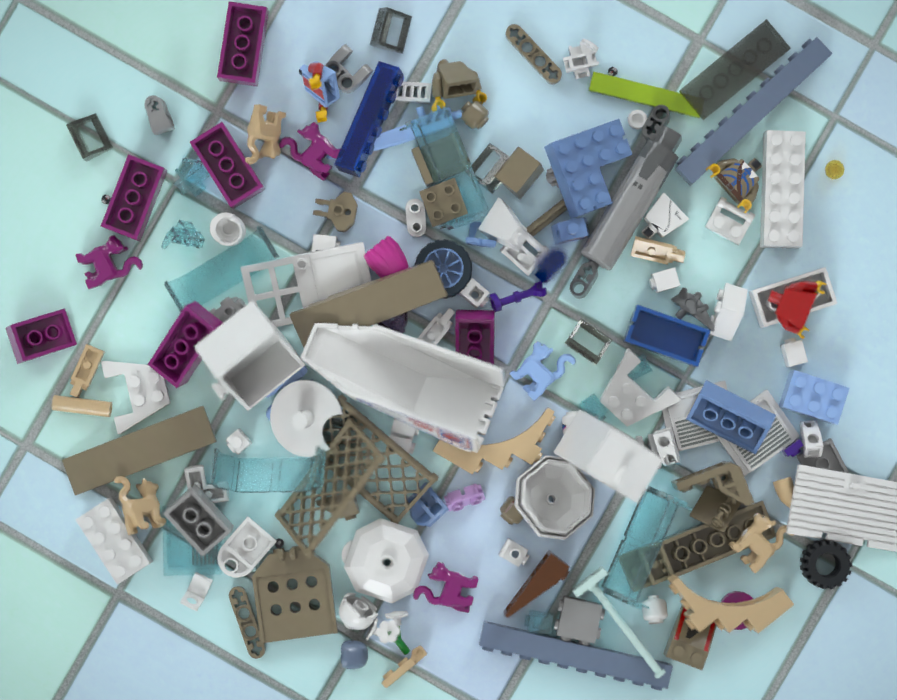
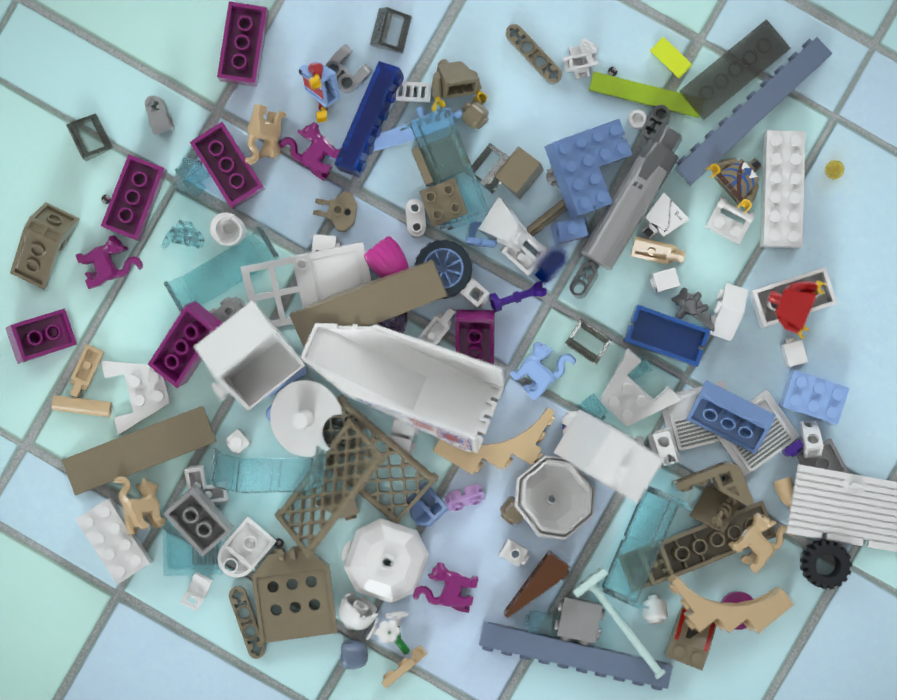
(41, 243): none -> dark tan bracket
(671, 57): none -> neon yellow slope

